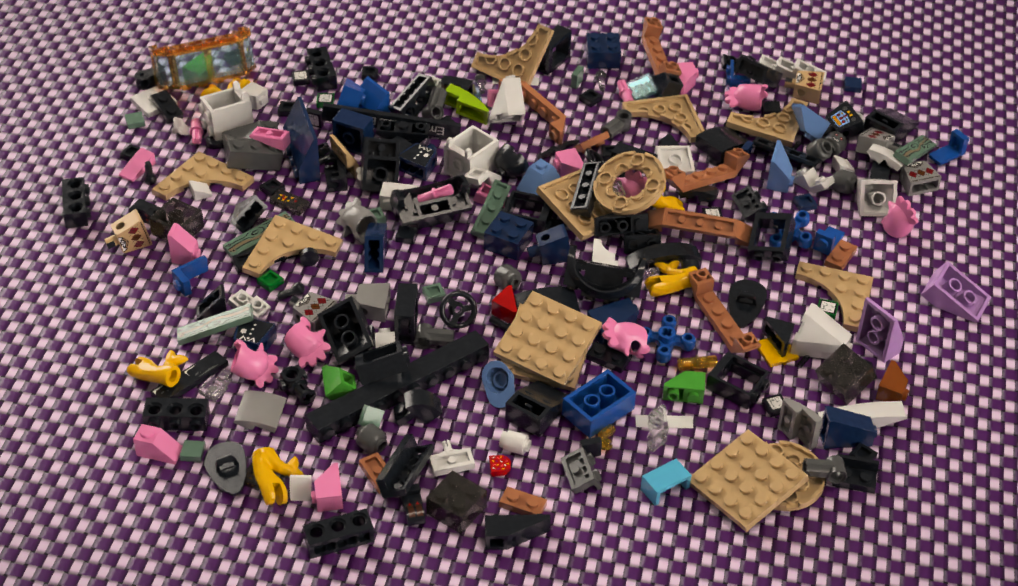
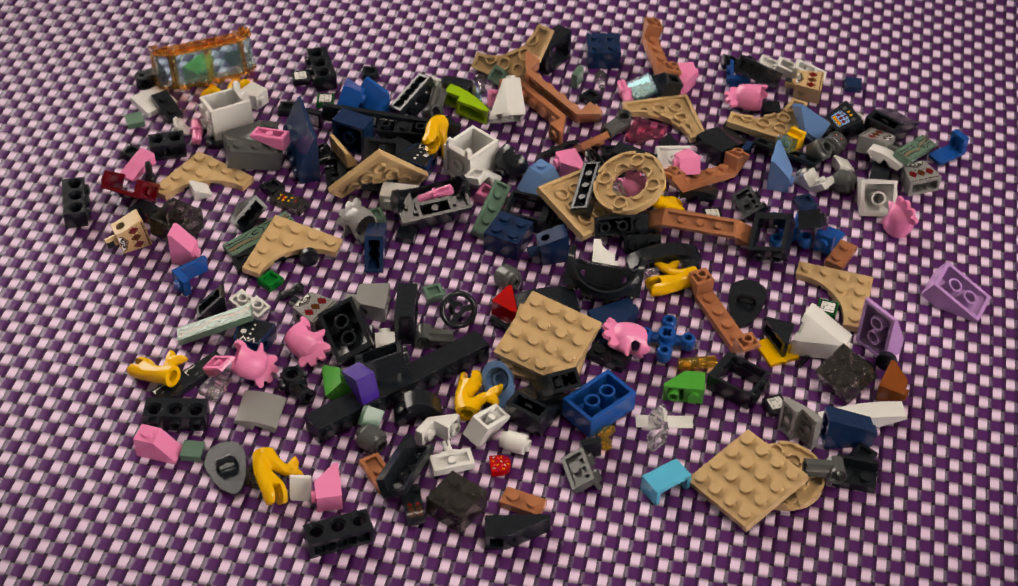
(143, 189): none -> dark red panel
(167, 145): none -> black brick
(217, 365): none -> bright pink slope
(362, 383): none -> dark purple slope
(377, 169): none -> tan plate
(435, 134): none -> yellow piece
(442, 426): none -> white slope
(465, 400): none -> yellow piece
(485, 424): none -> white slope
(496, 74): none -> sand green tile
(556, 383): none -> black brick
(588, 114): none -> nougat slope
(645, 130): none -> clear pink tile
(687, 161): none -> bright pink slope
(792, 140): none -> leg
(811, 219): none -> black slope
(884, 359): none -> black tile

